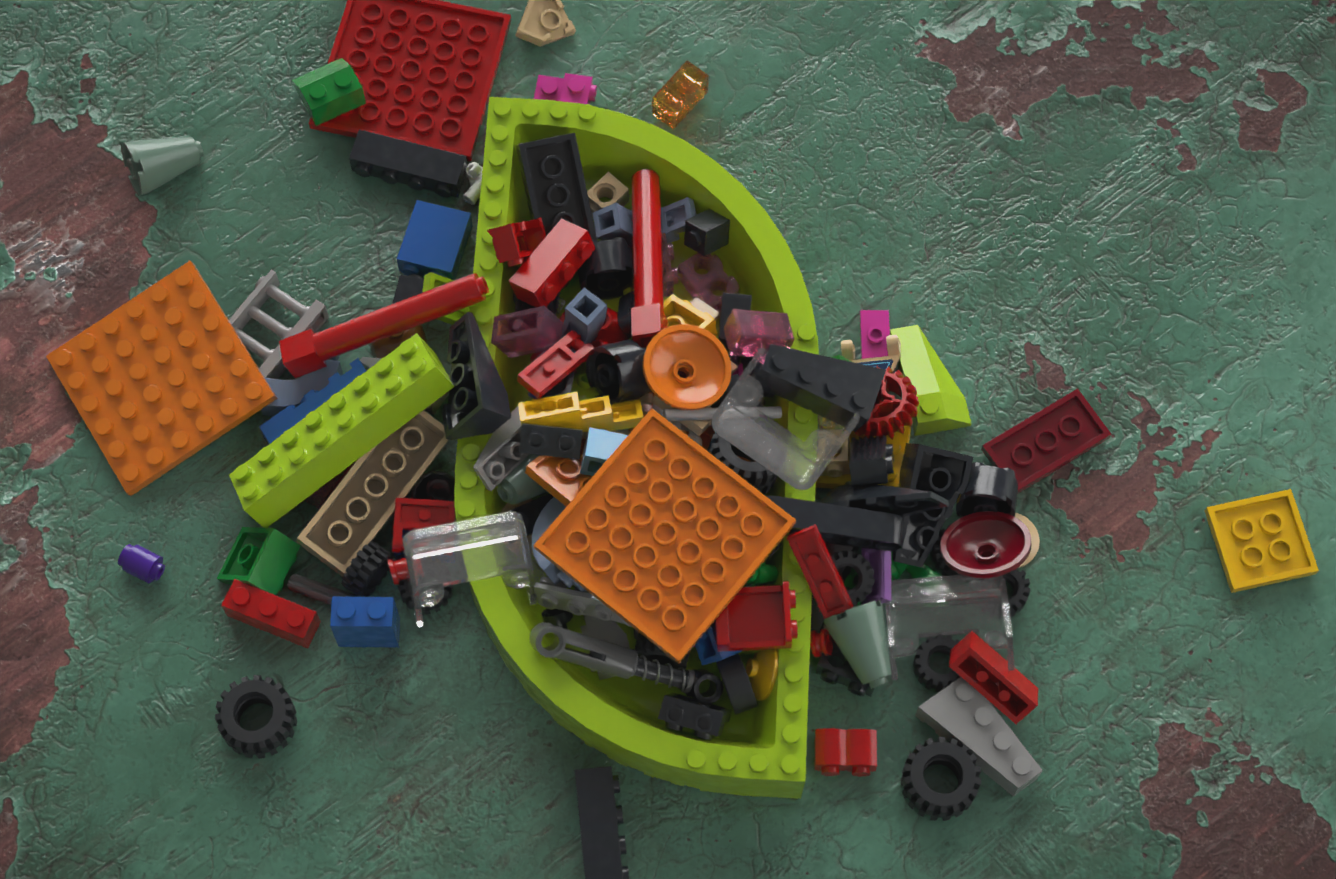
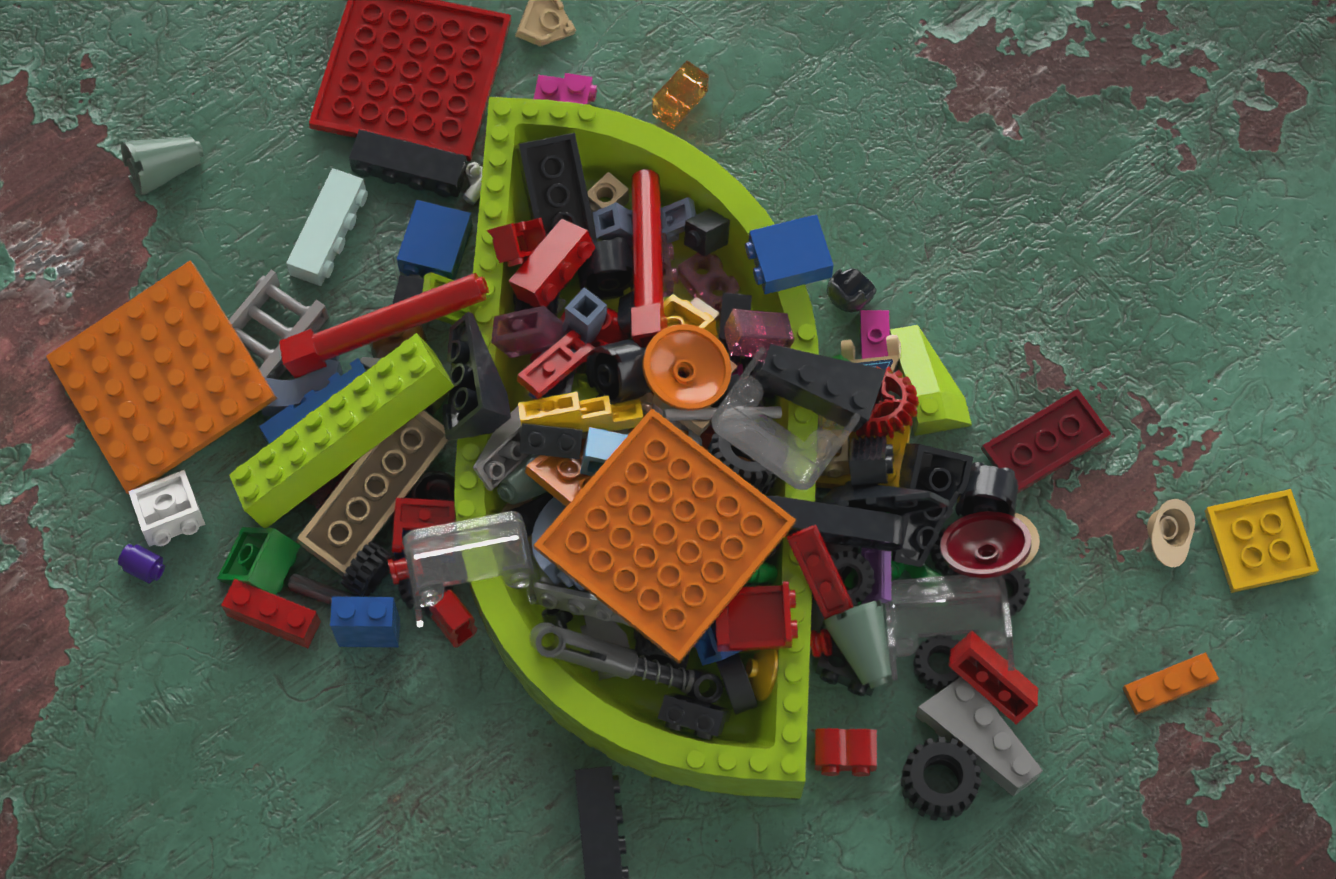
(166, 509): none -> white plate
(248, 694): black tyre -> none
(326, 227): none -> light aqua brick
(330, 91): green slope -> none
(453, 619): none -> red brick
(789, 254): none -> blue brick
(850, 290): none -> black hair
(1170, 683): none -> orange plate
(1171, 532): none -> tan piece

